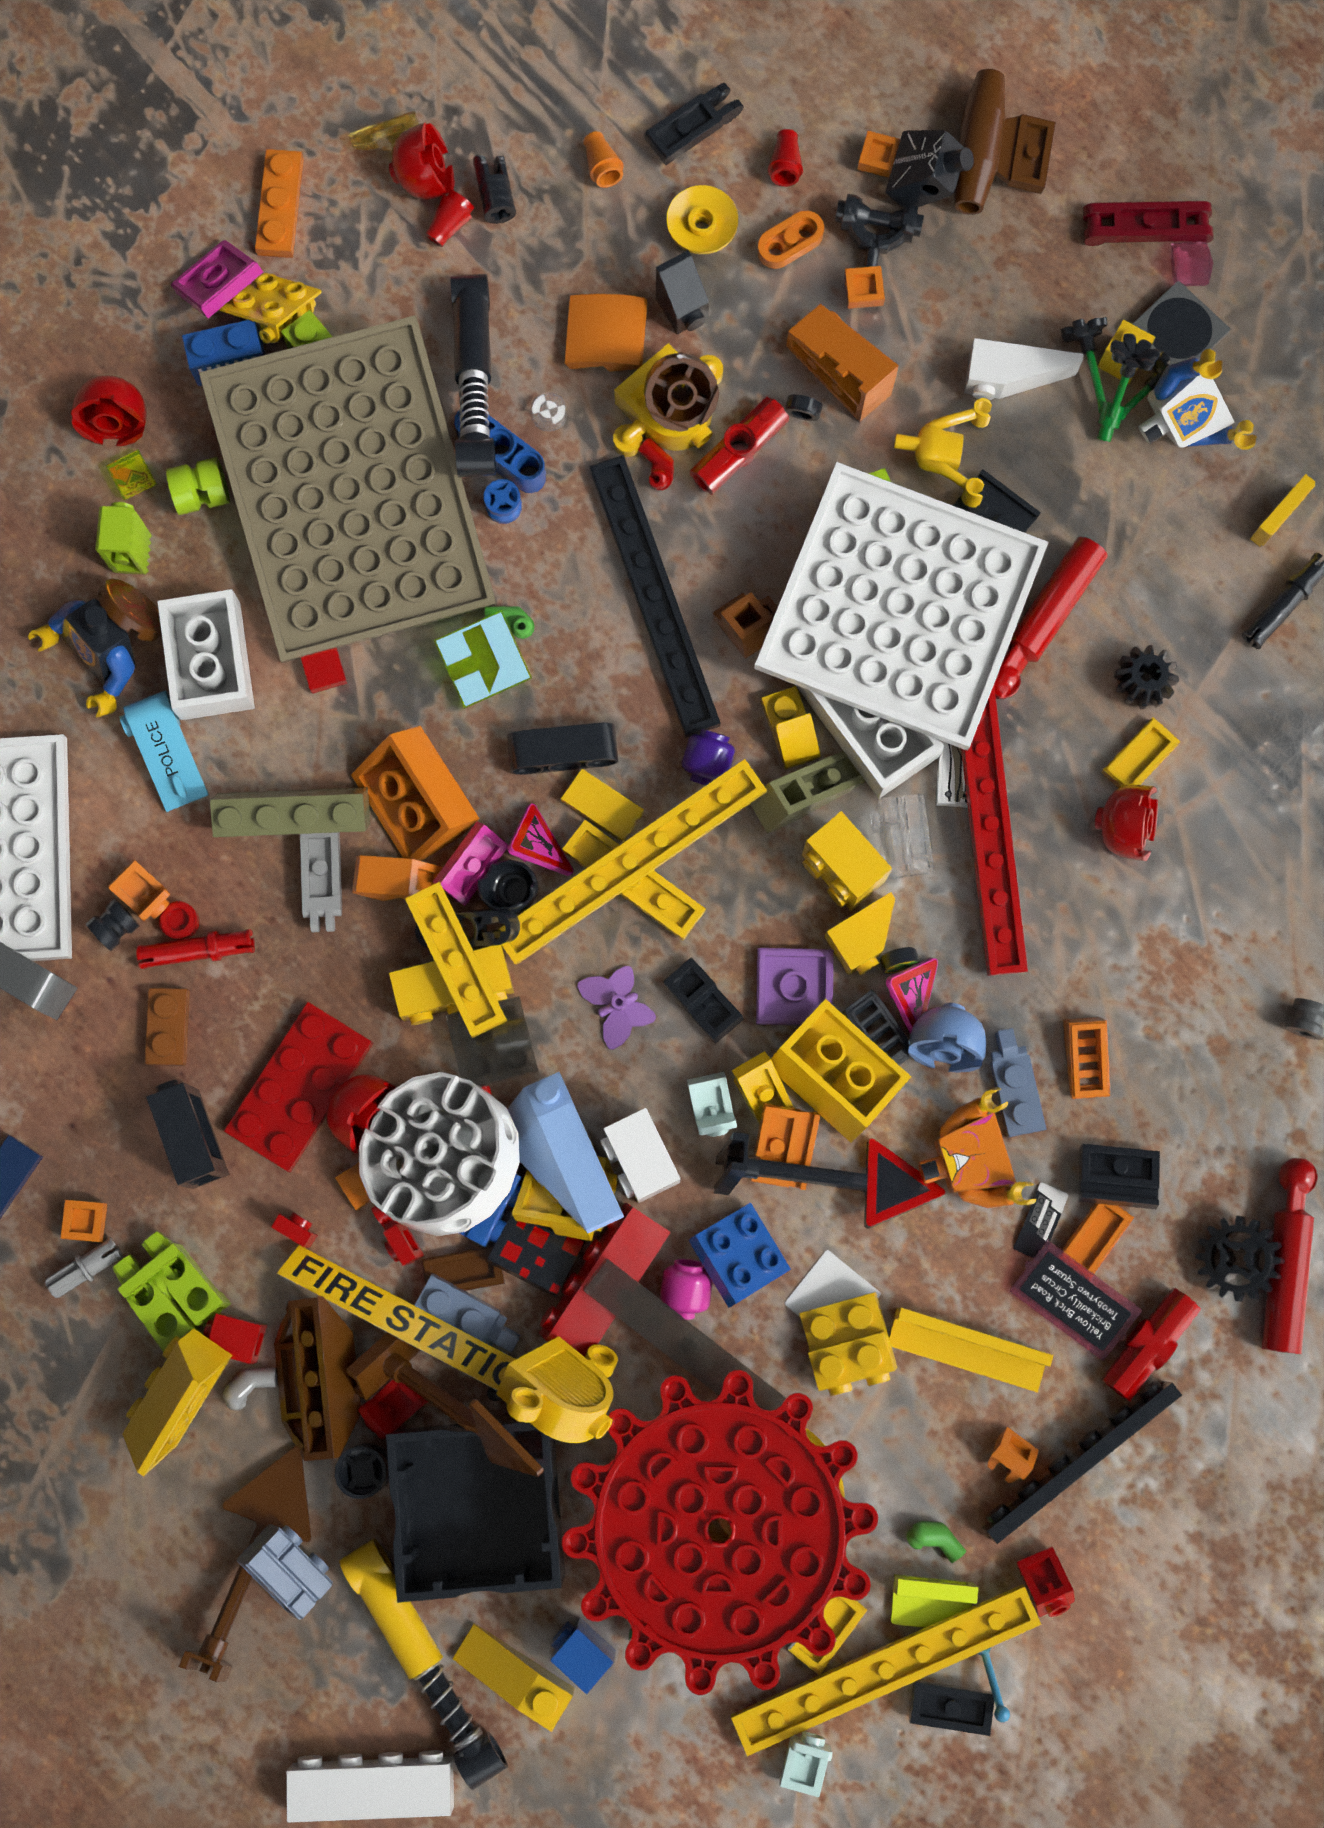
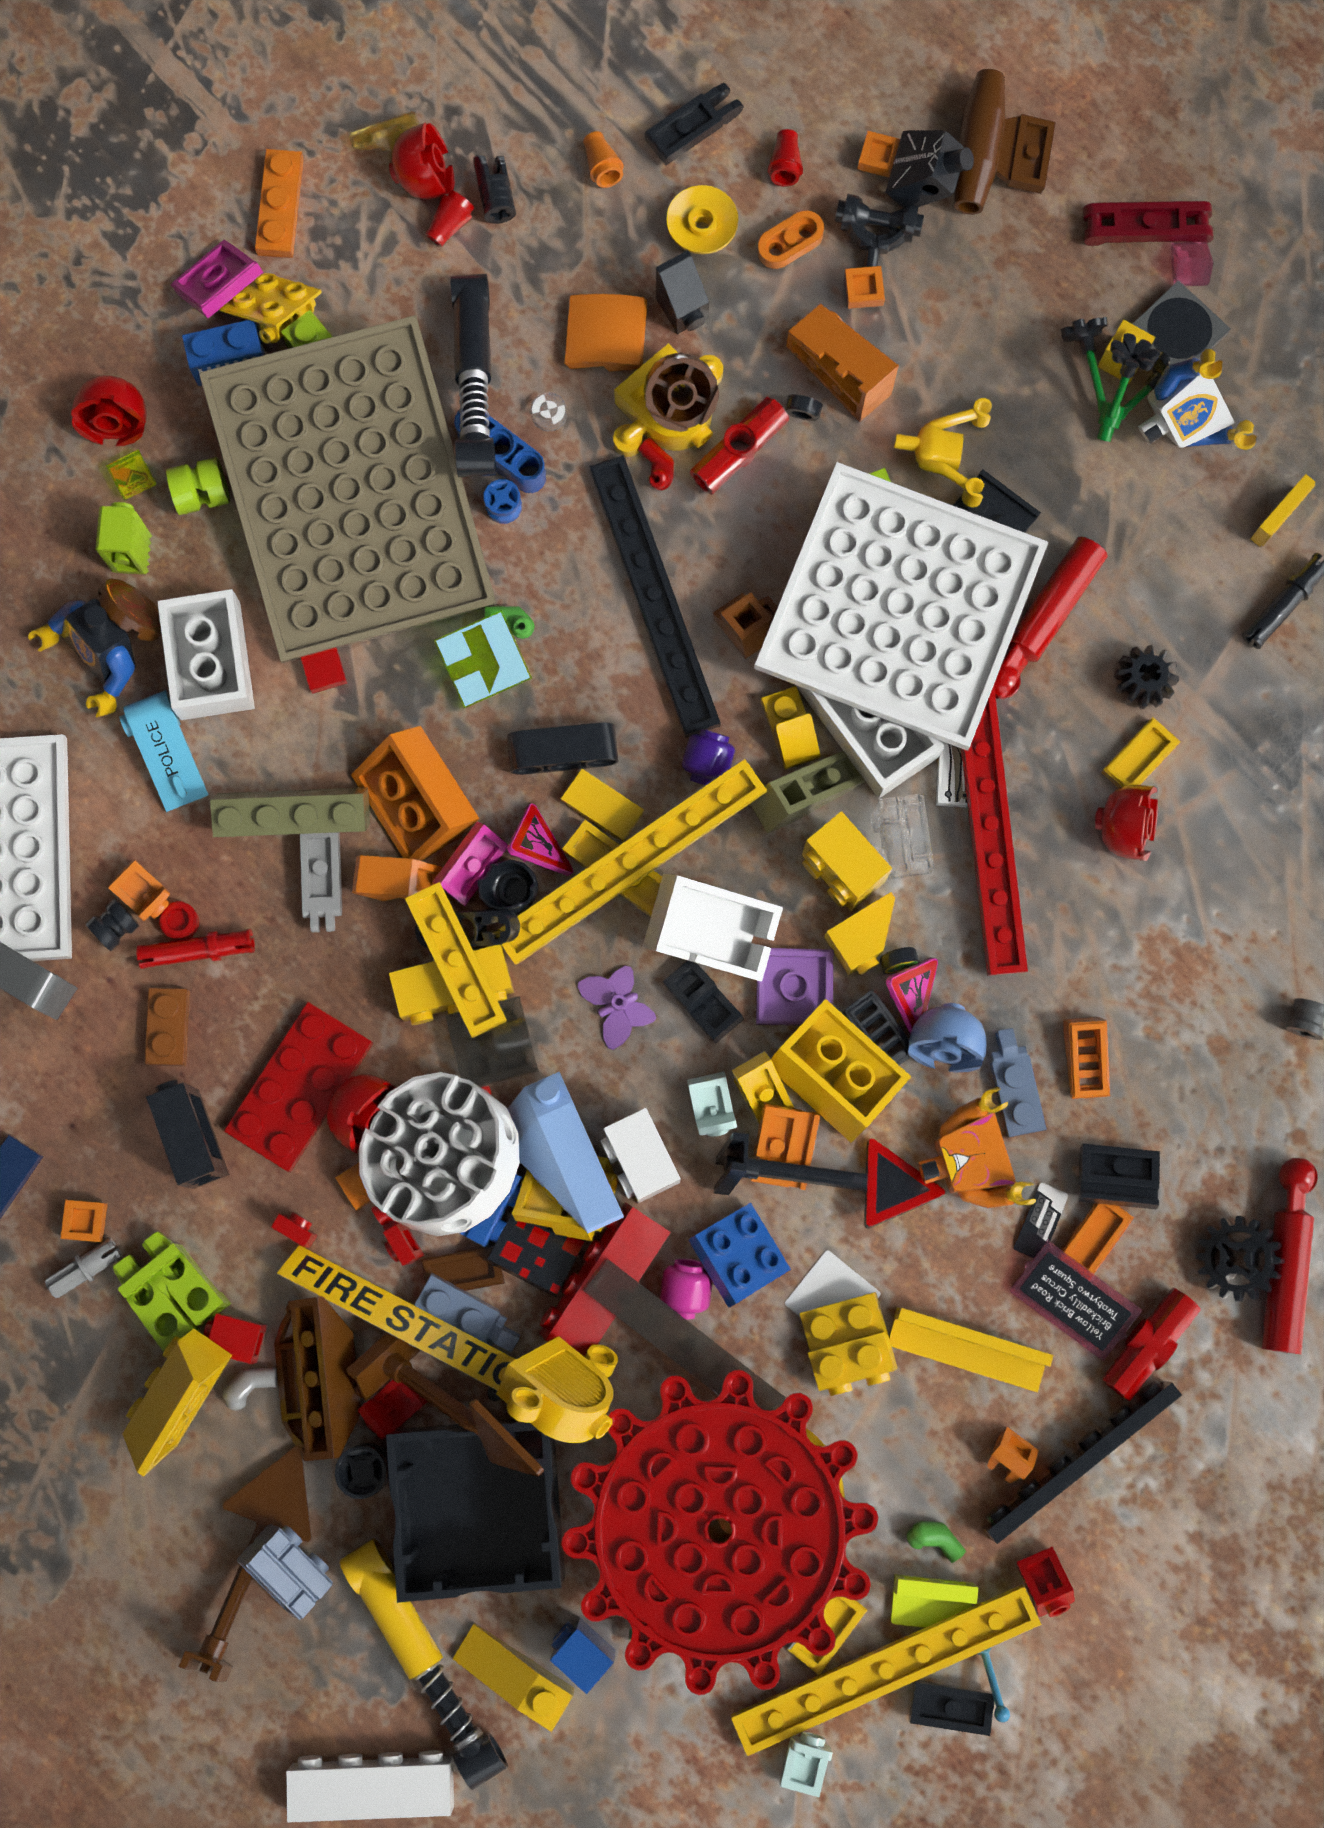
(711, 926): none -> white piece
(1008, 368): white slope -> none

